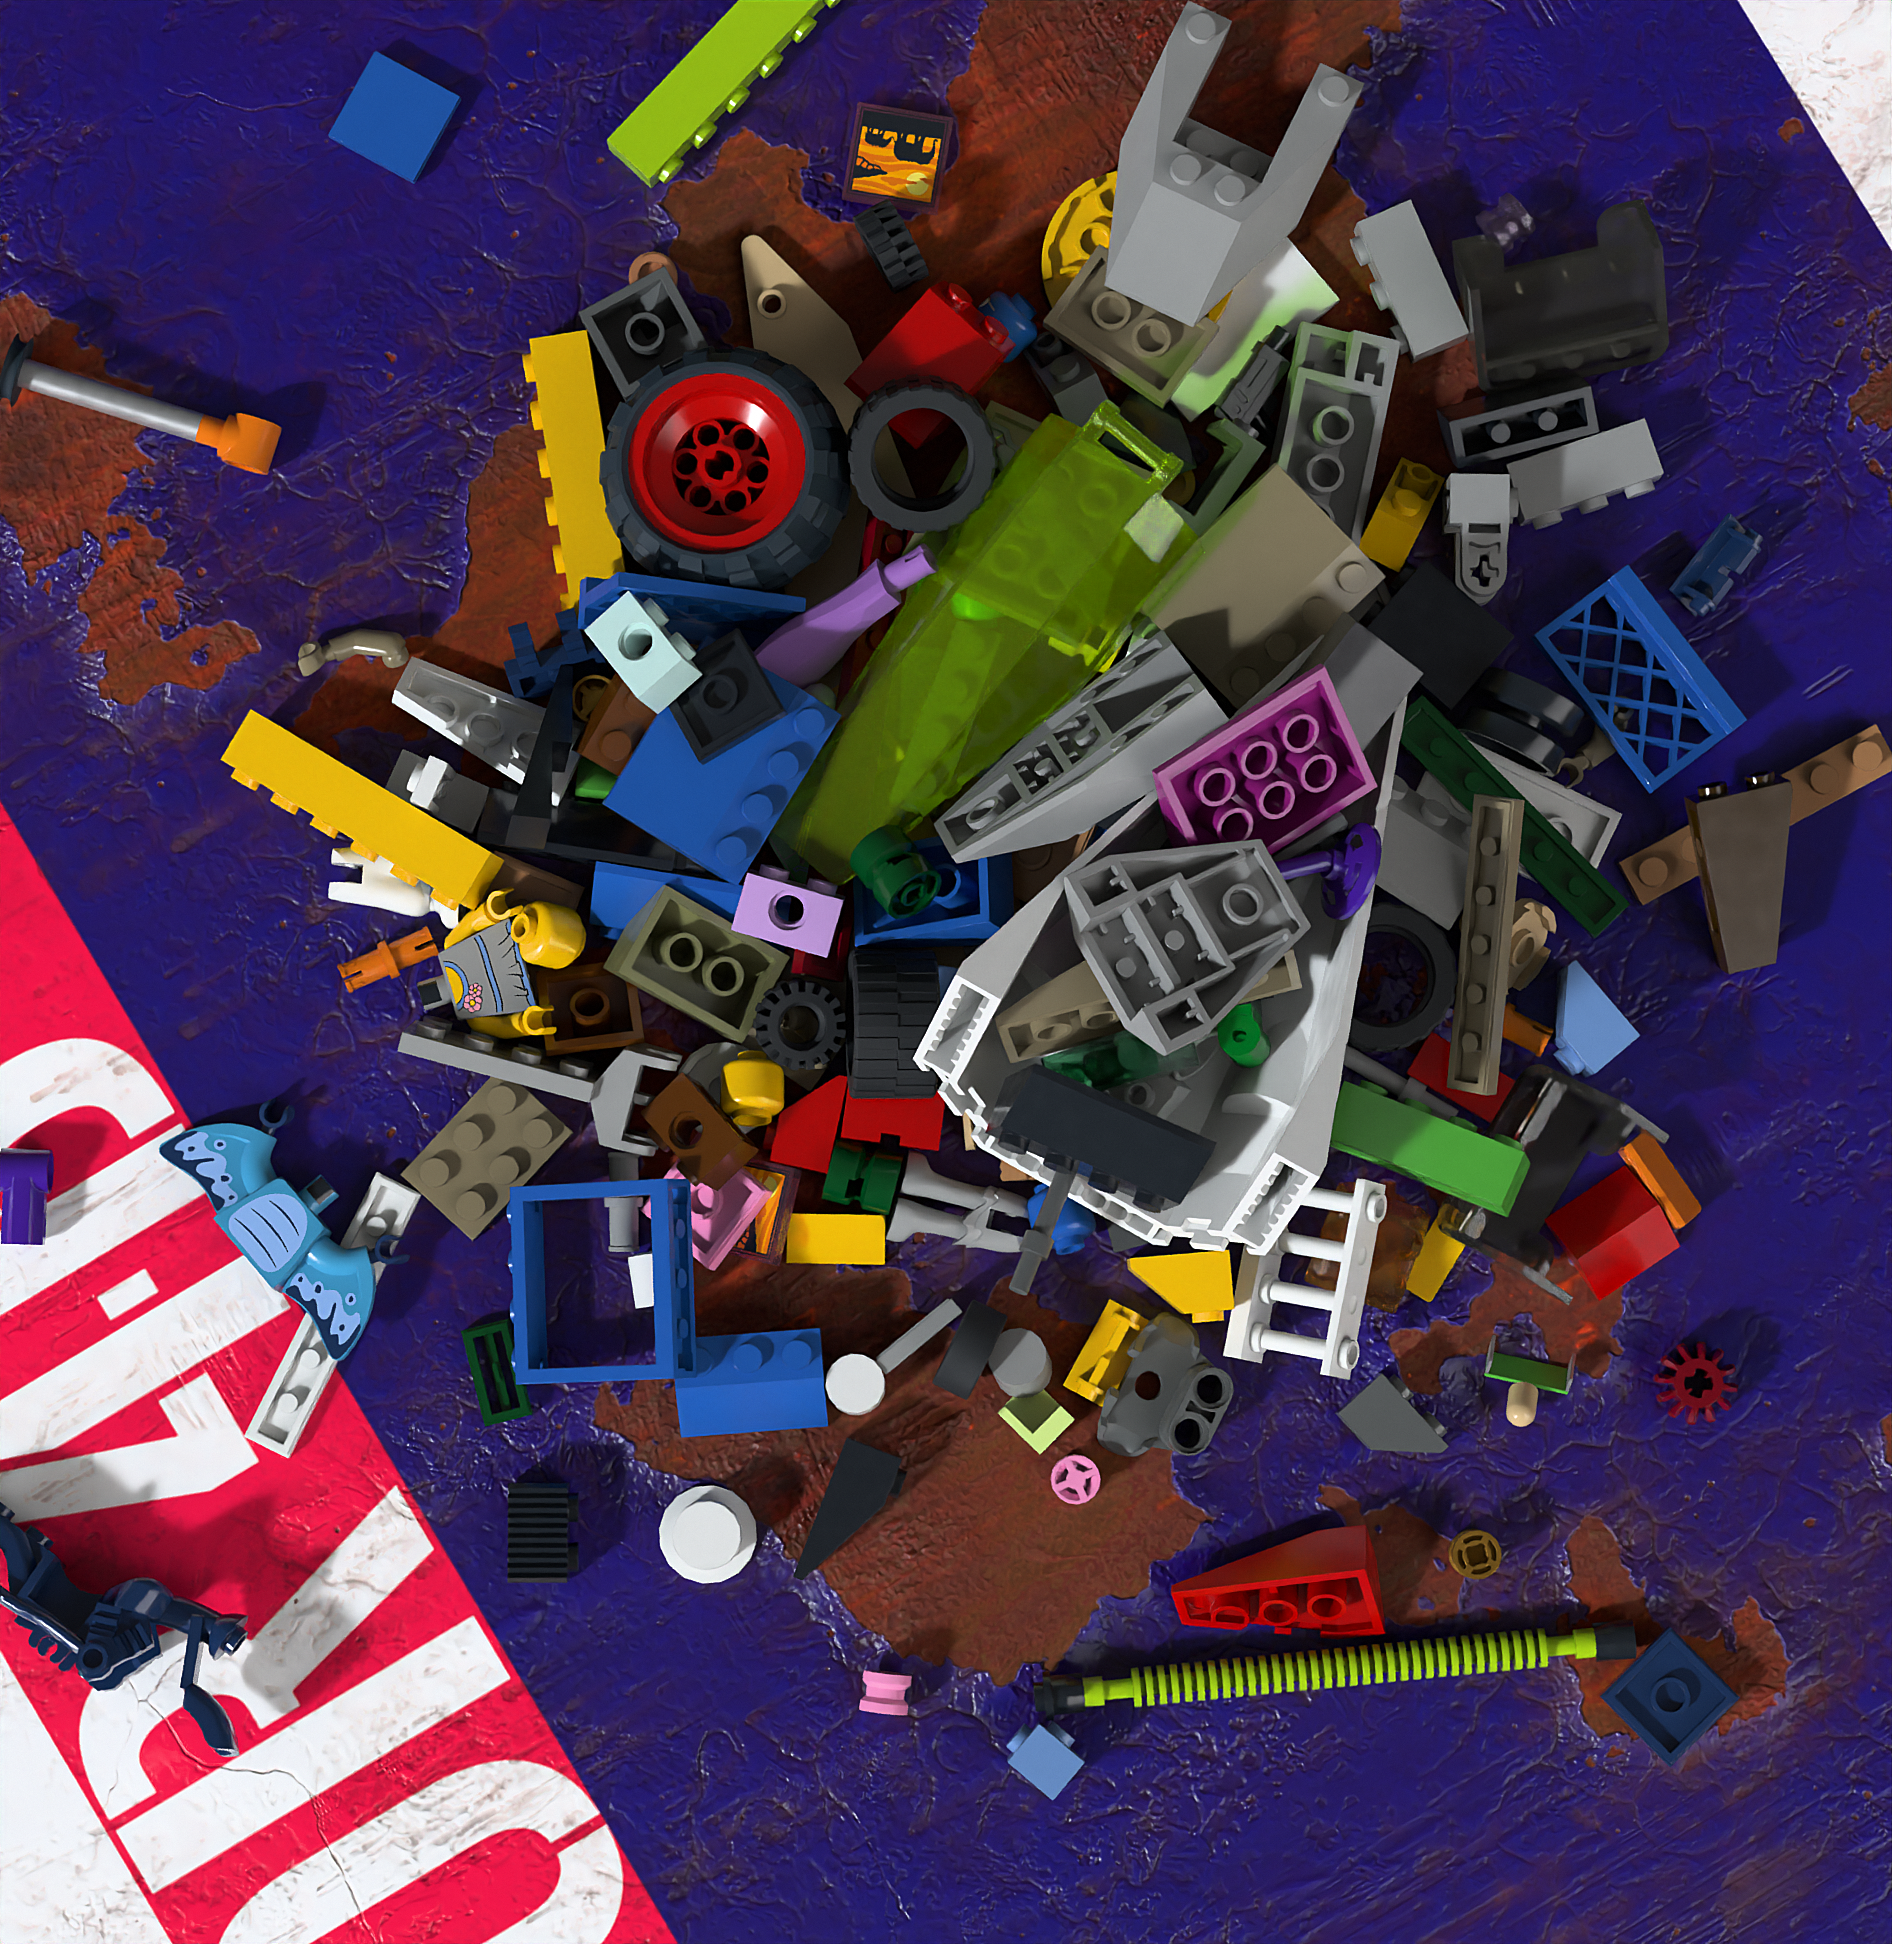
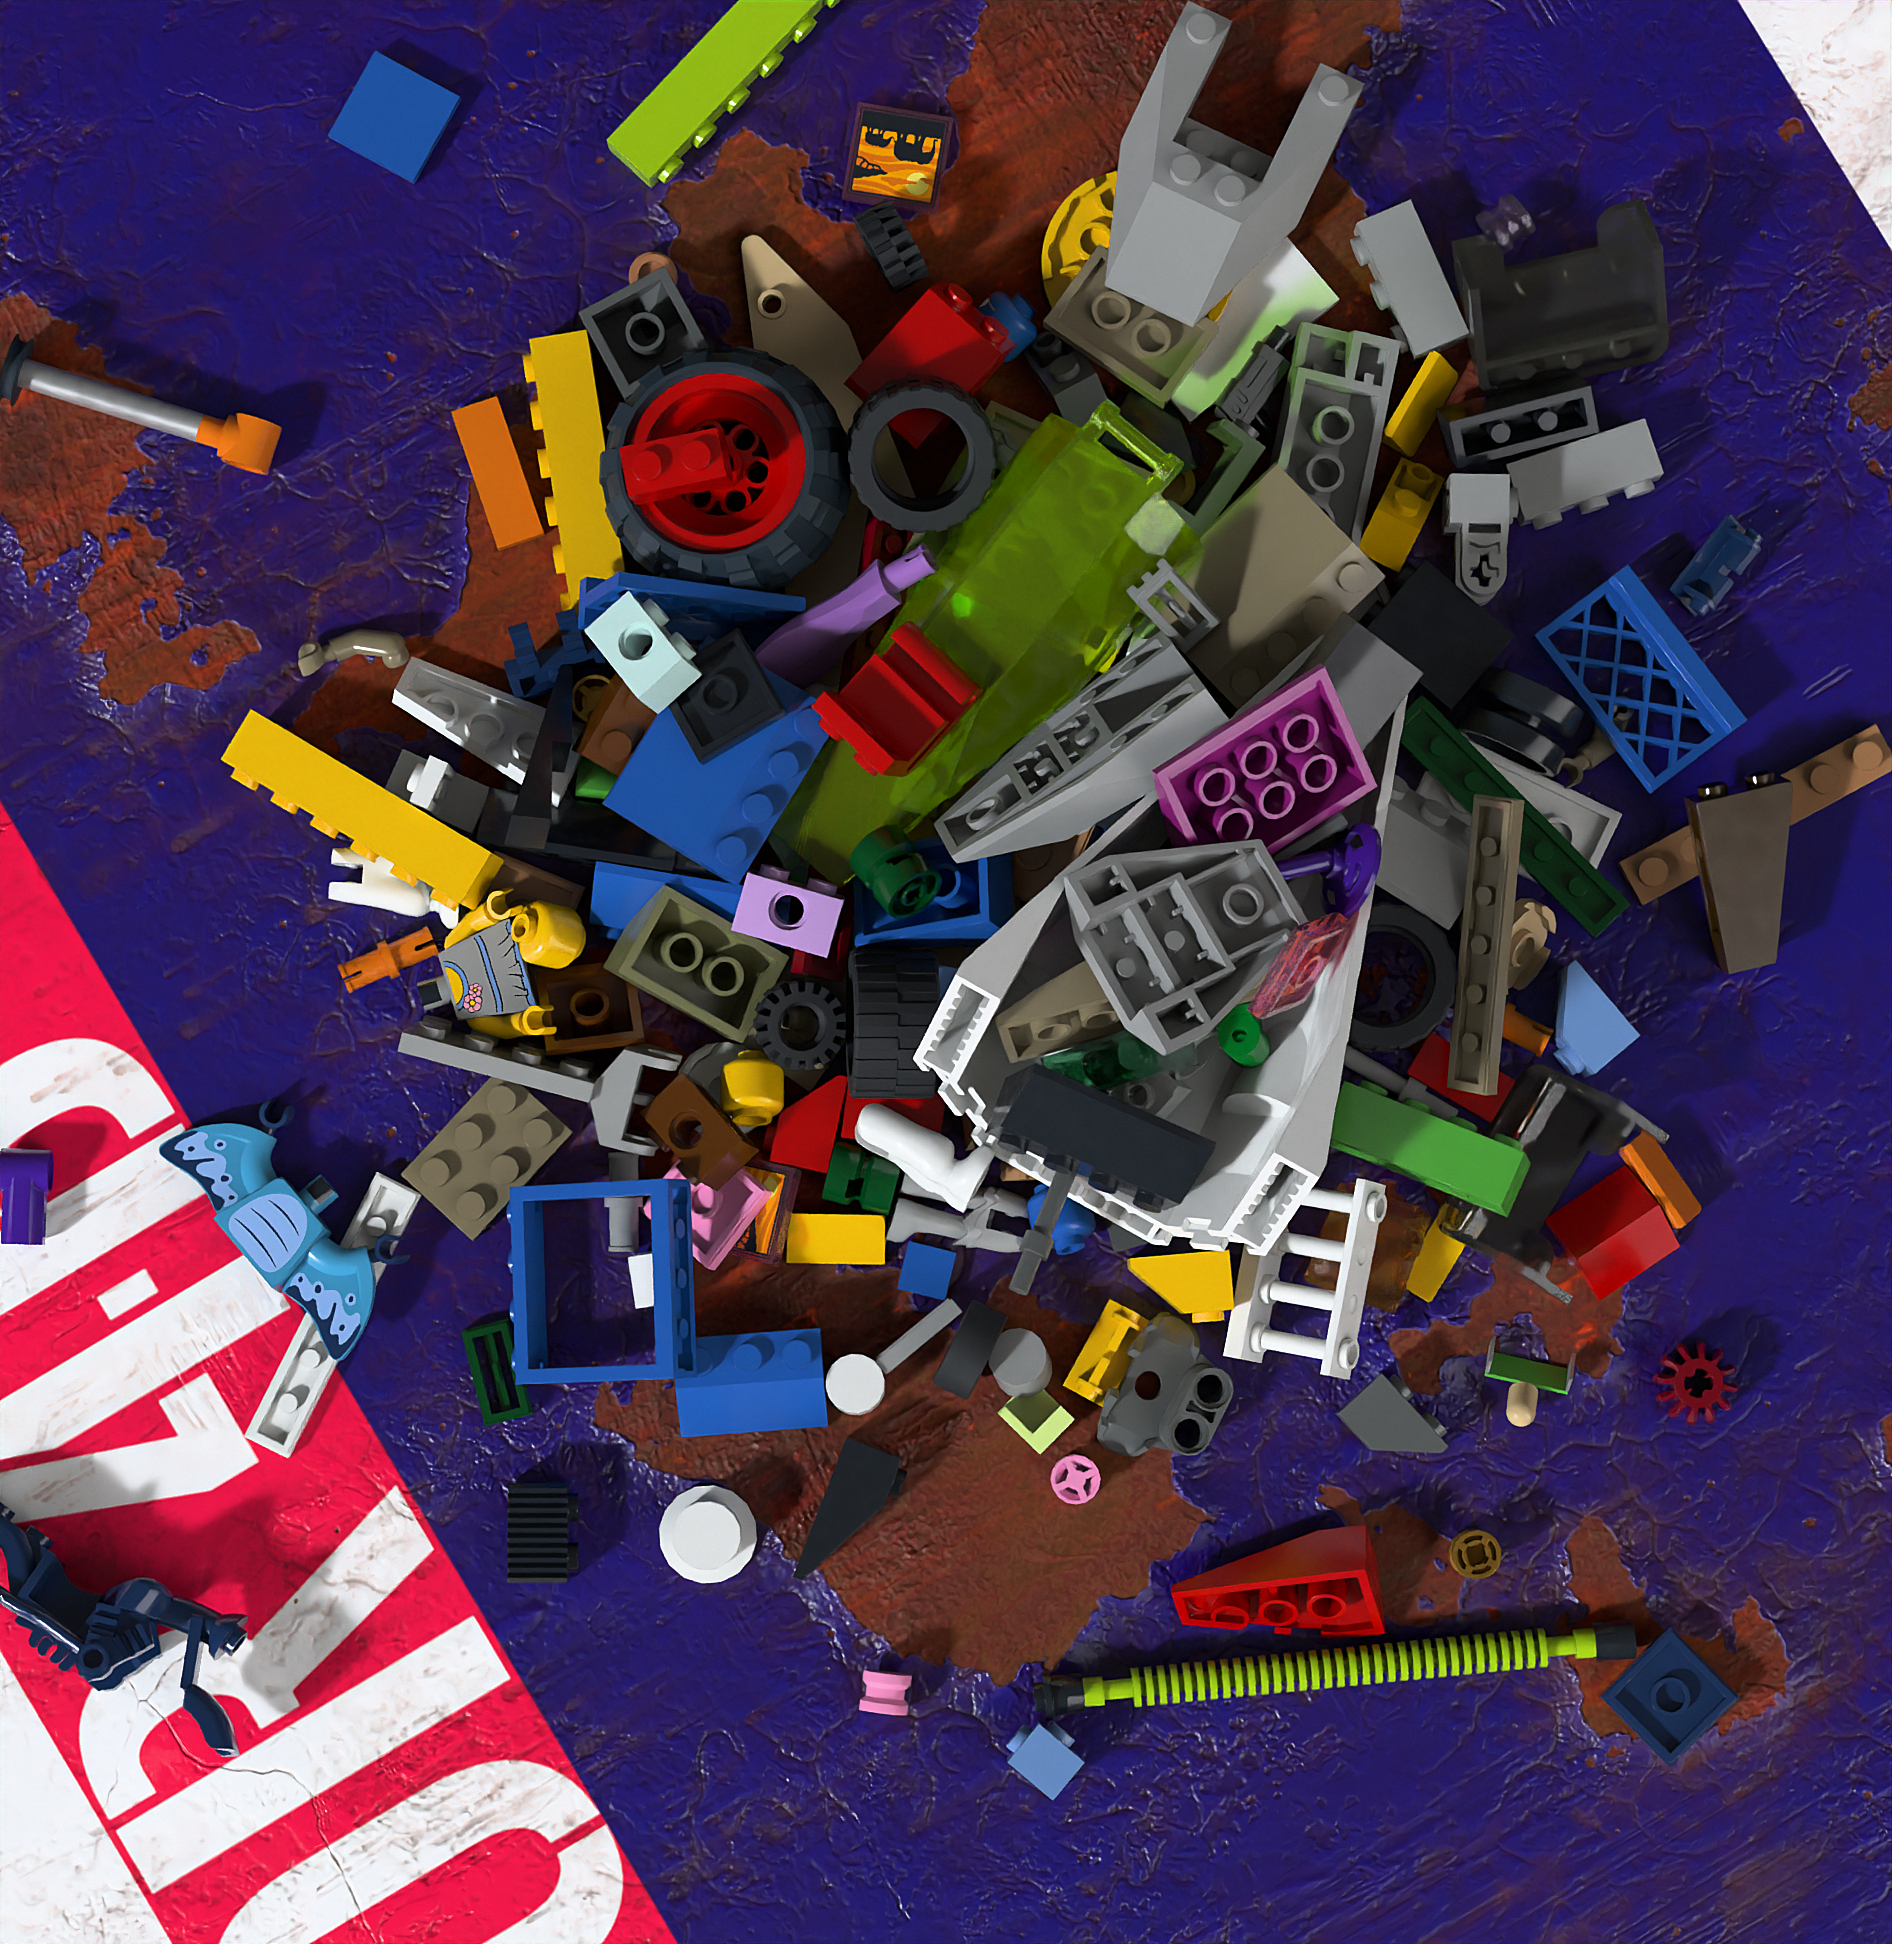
(497, 473): none -> orange tile
(676, 466): none -> red brick
(899, 704): none -> red piece
(923, 1154): none -> white piece
(926, 1270): none -> blue tile
(1154, 584): none -> light grey tile
(1299, 965): none -> clear pink tile
(1419, 405): none -> yellow slope

